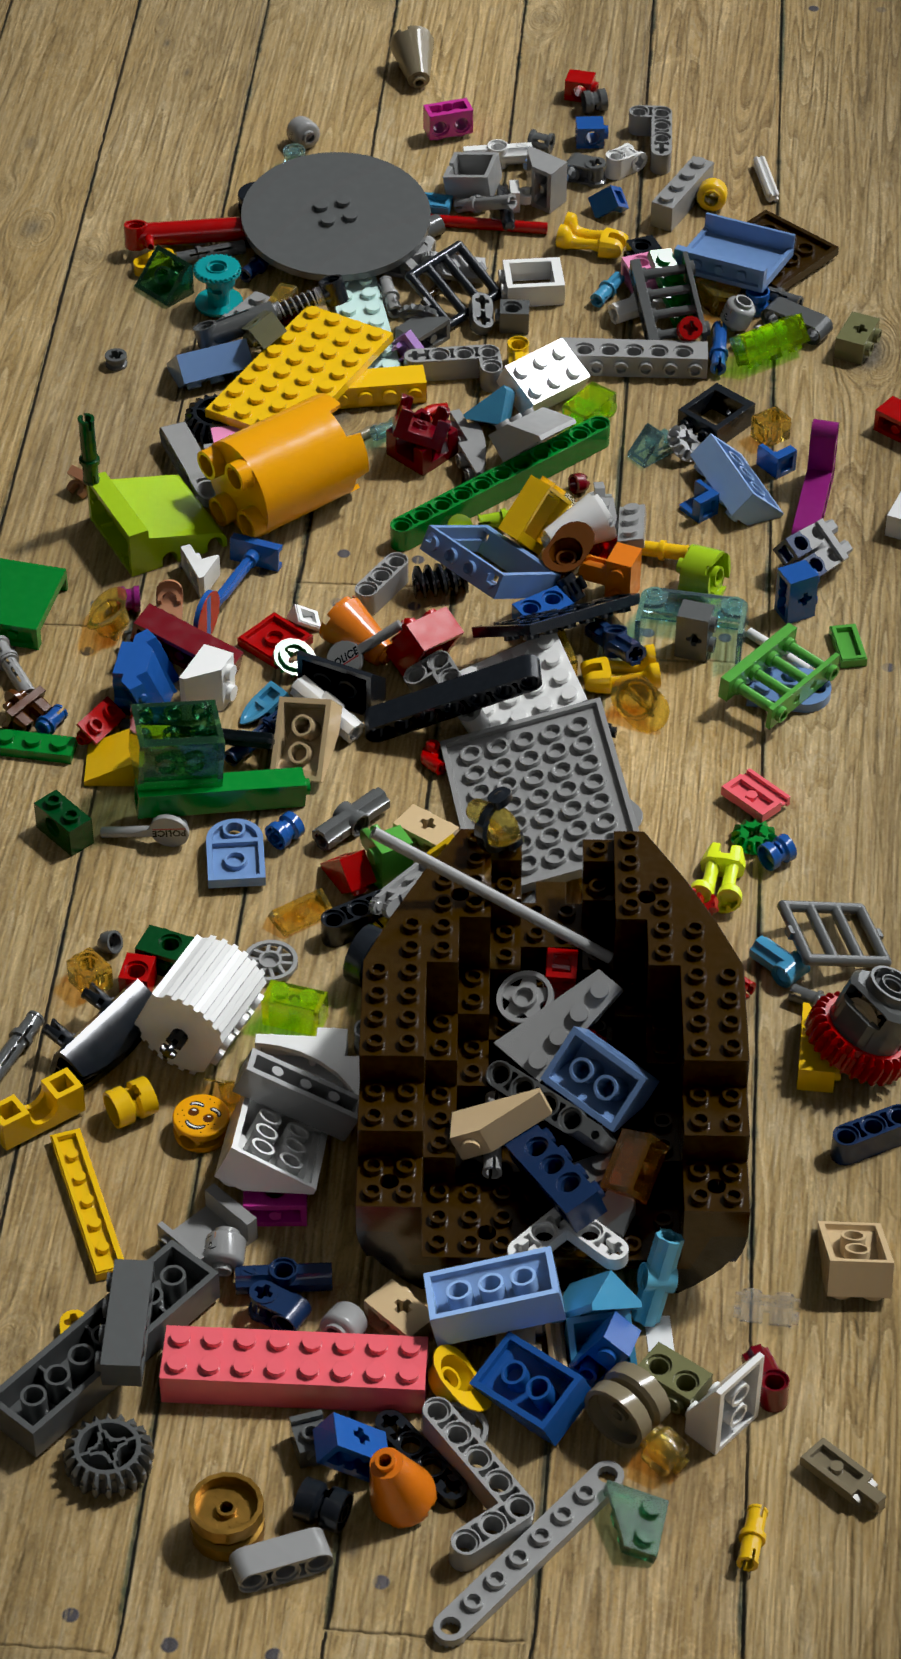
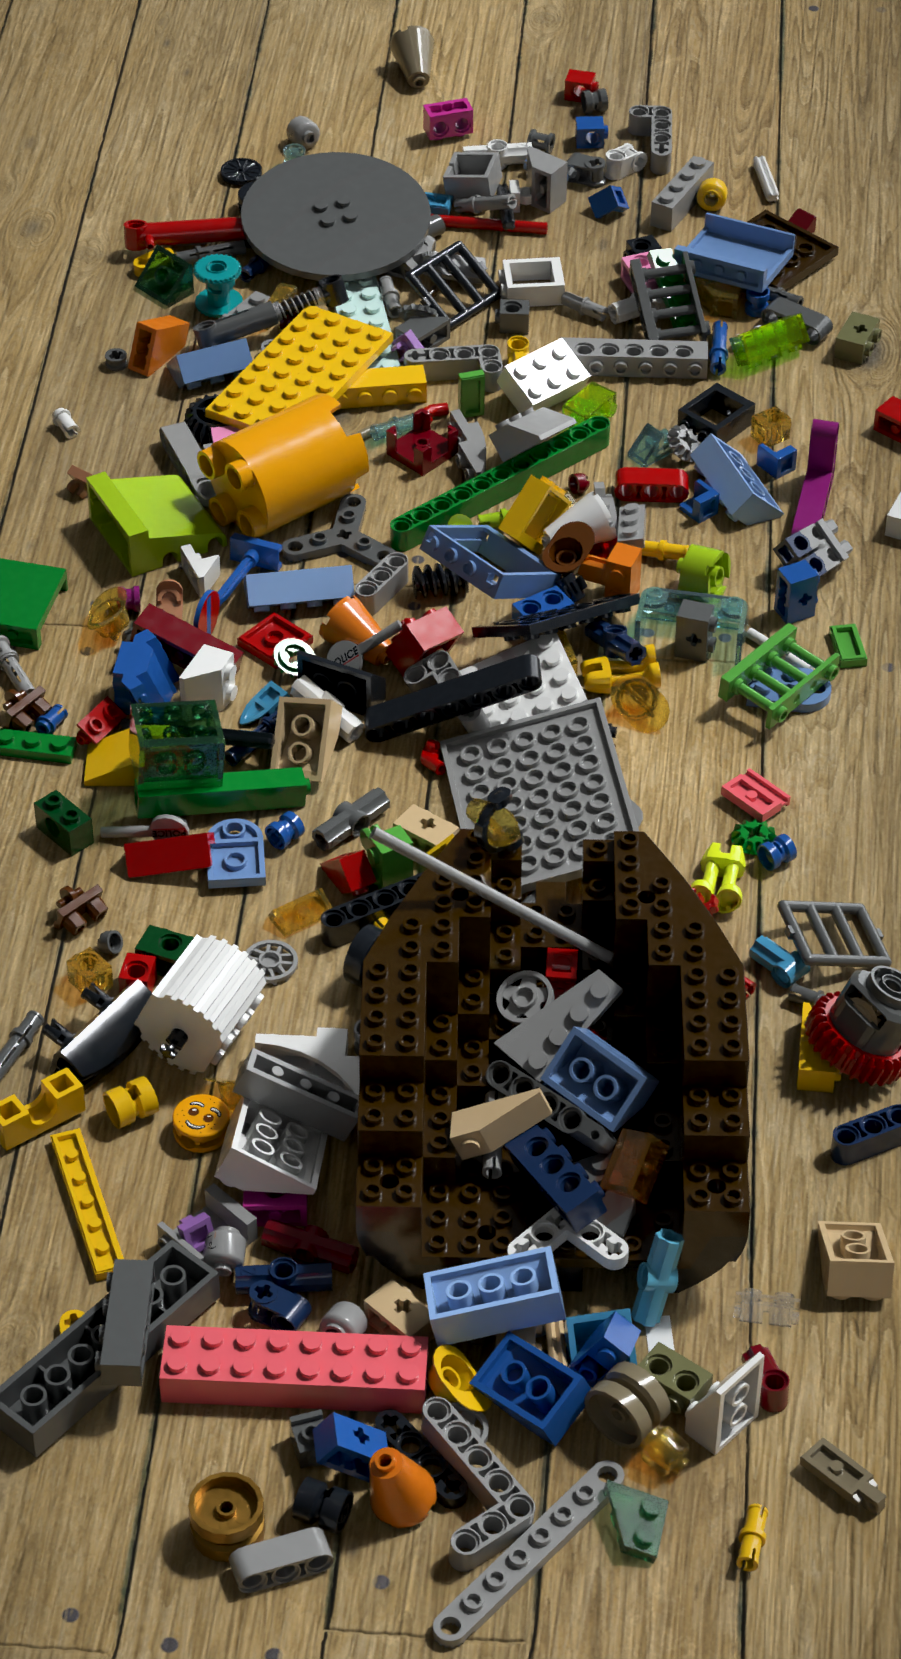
(62, 418): none -> white pin
(75, 904): none -> reddish brown hips
(89, 458): dark green pin -> none
(108, 1456): dark grey gear -> none
(156, 343): none -> orange slope
(169, 854): none -> red panel
(195, 1230): none -> medium lavender tile
(241, 171): none -> black wheel
(263, 330): olive brick -> none
(294, 1007): clear neon green brick -> none
(298, 587): none -> light blue slope
(304, 617): white slope -> none
(310, 1245): none -> dark red piece
(332, 541): none -> dark grey piece
(393, 893): light grey hinge -> none
(418, 431): dark red panel -> none
(471, 393): none -> bright green tile
(477, 313): dark grey beam -> none
(494, 408): dark azure slope -> none
(584, 306): none -> light grey axle
(598, 1295): dark azure slope -> none
(607, 242): yellow piece -> none
(607, 289): dark azure axle -> none
(651, 484): none -> red beam
(688, 332): red wheel -> none
(738, 313): light grey head -> none
(804, 220): none -> dark red slope

